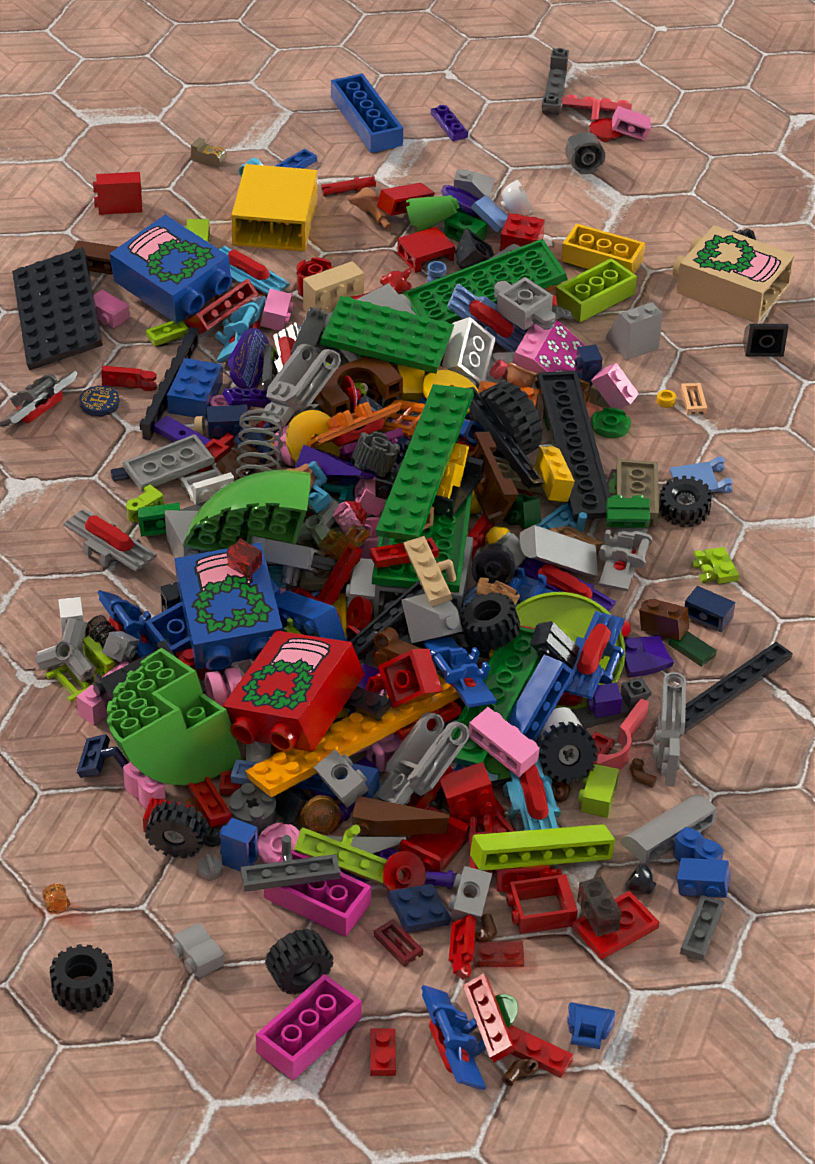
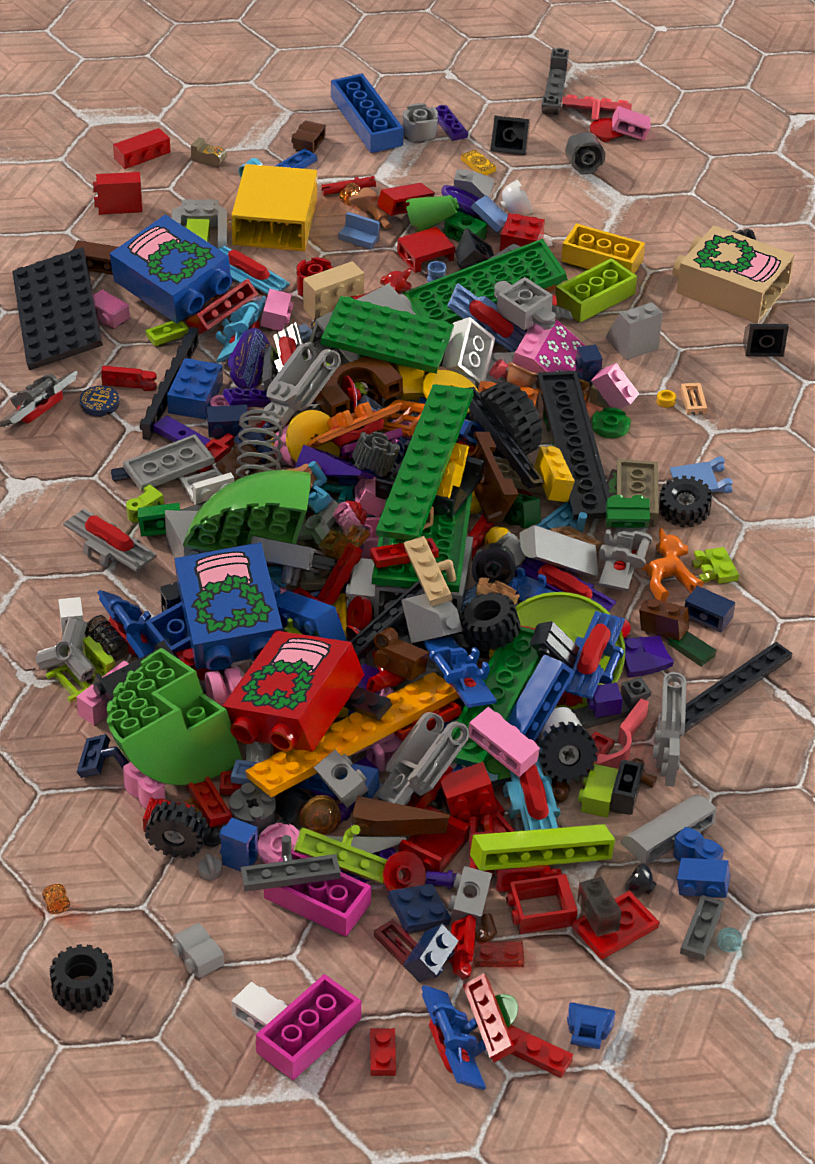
(120, 646): light grey brick -> none
(141, 148): none -> red brick
(199, 425): tan tile -> none
(204, 209): none -> light grey plate
(244, 558): clear red brick -> none
(256, 1007): none -> white brick
(298, 960): black tyre -> none
(308, 136): none -> reddish brown brick
(310, 330): dark grey hinge -> none
(350, 190): none -> clear orange wheel
(360, 231): none -> medium blue panel
(410, 677): red slope -> none
(420, 122): none -> light grey brick
(431, 953): none -> dark blue brick
(478, 162): none -> tile
(510, 135): none -> black slope
(520, 1068): reddish brown arm -> none
(626, 787): none -> black brick
(670, 565): none -> orange animal
(729, 939): none -> clear light blue tile

